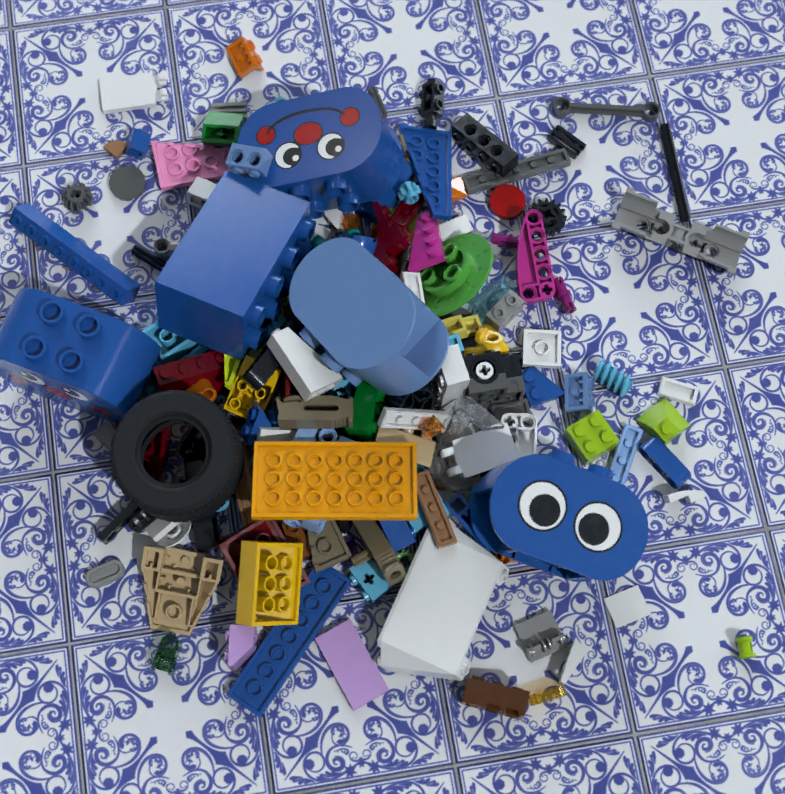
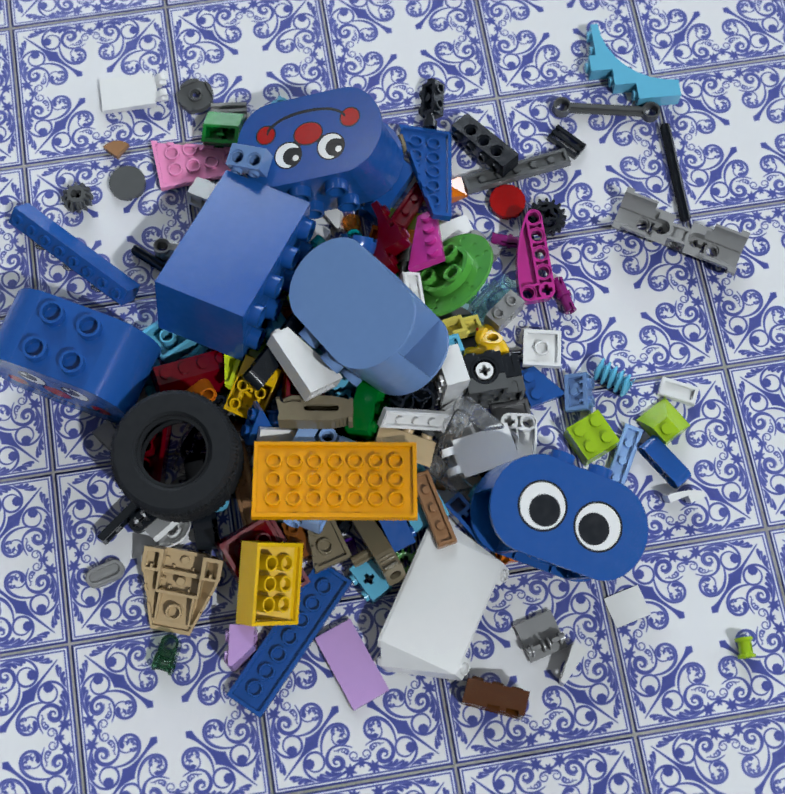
(138, 143): blue brick -> none
(199, 104): none -> dark grey plate
(244, 56): orange bracket -> none
(373, 92): dark grey axle -> none
(409, 192): medium azure gear -> none
(430, 427): clear orange plate -> none
(547, 695): clear yellow beam -> none
(622, 79): none -> medium azure arch

